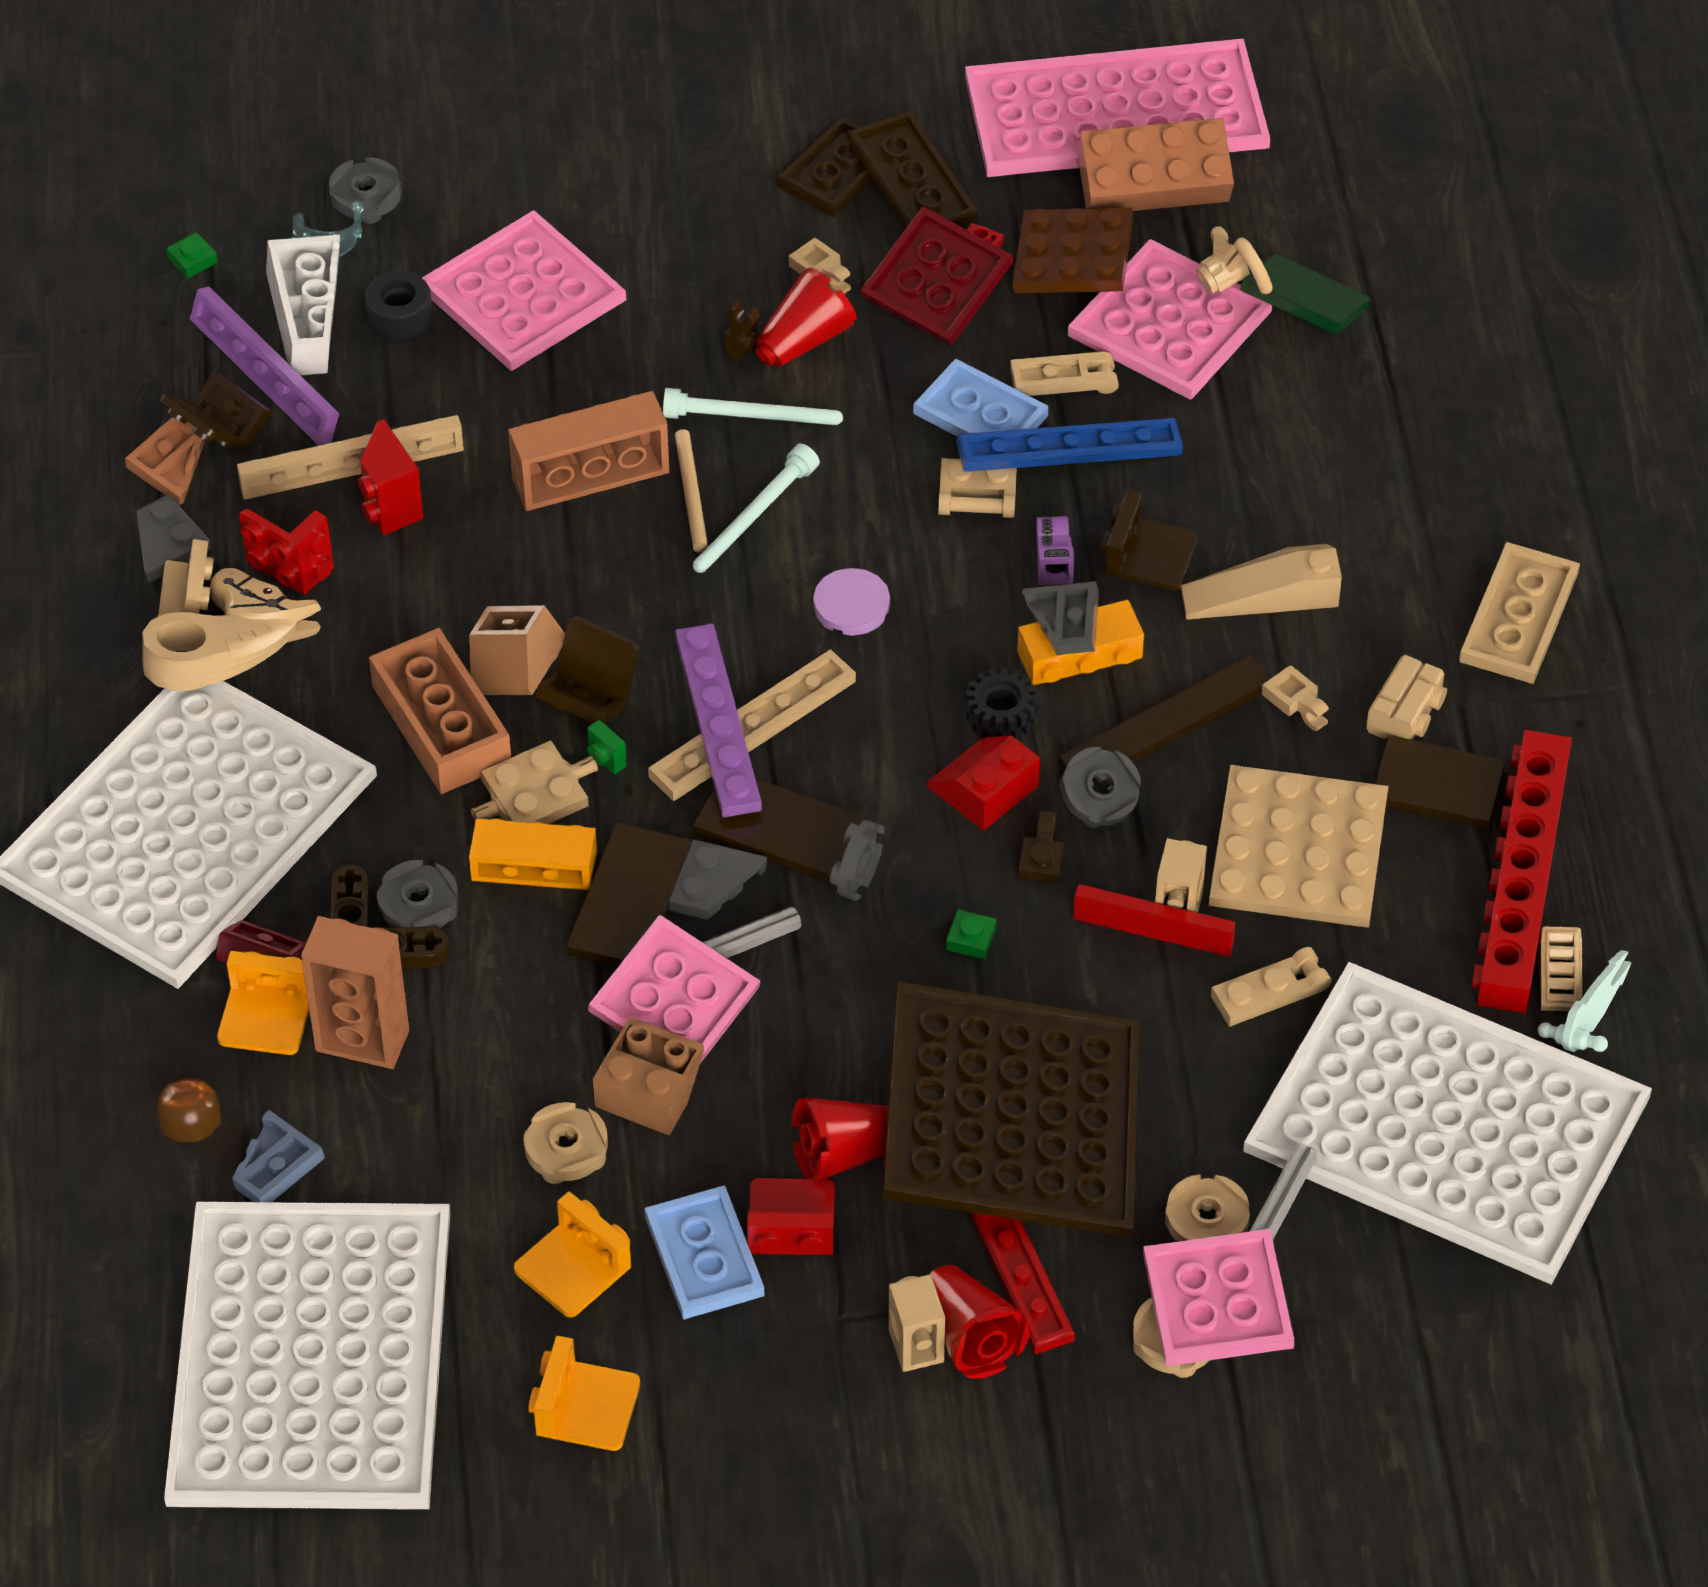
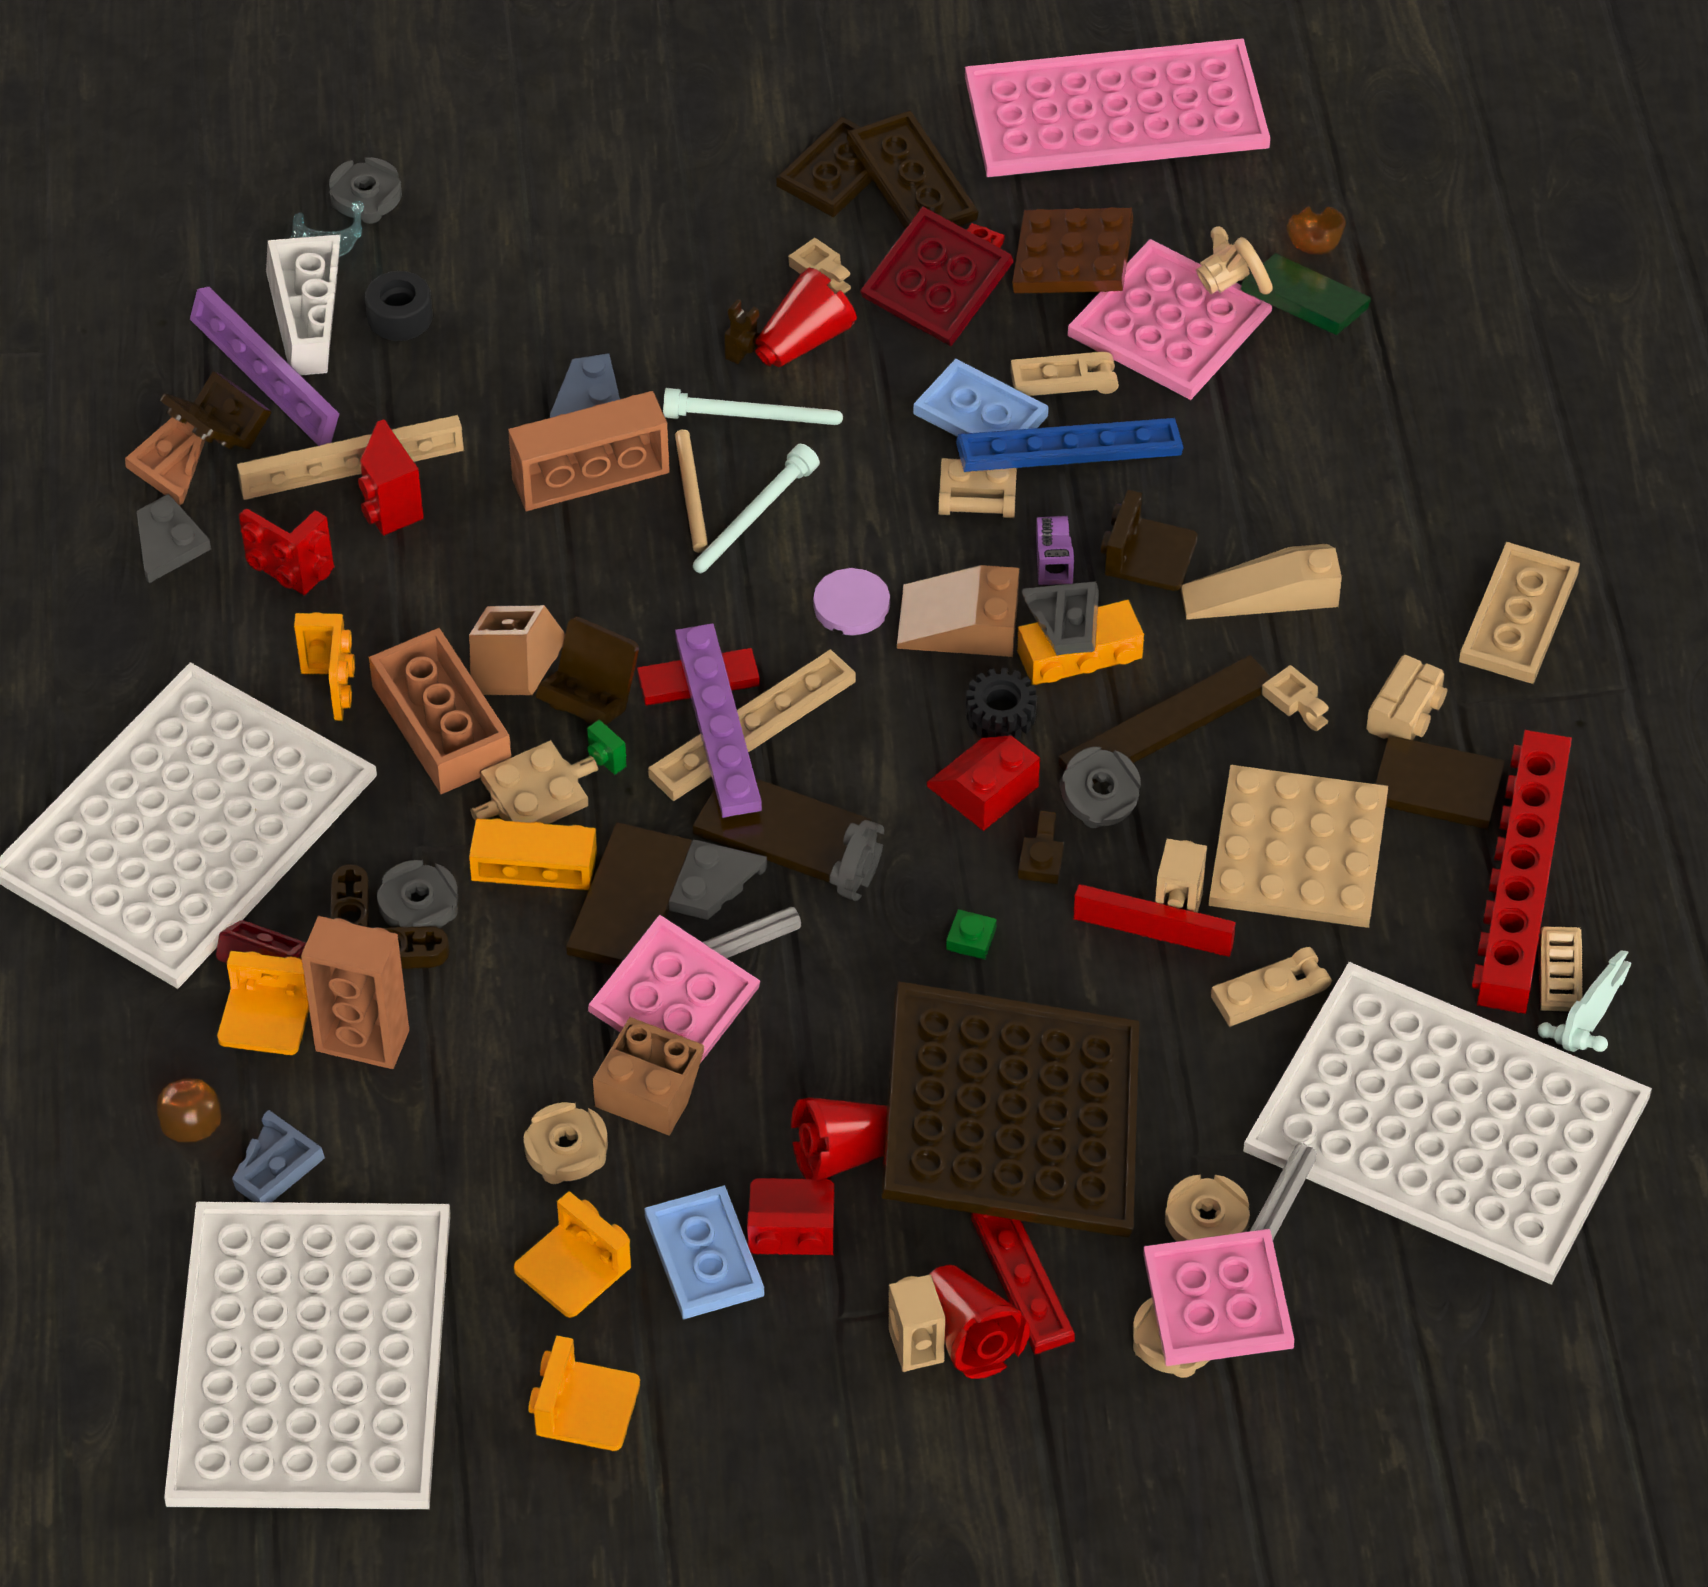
(183, 582): tan bracket -> none
(192, 255): green plate -> none
(220, 647): tan animal -> none
(324, 650): none -> light orange bracket
(523, 290): bright pink plate -> none
(586, 384): none -> sand blue wing
(668, 682): none -> red tile
(961, 612): none -> medium nougat slope
(1156, 165): nougat brick -> none
(1316, 232): none -> clear orange hair

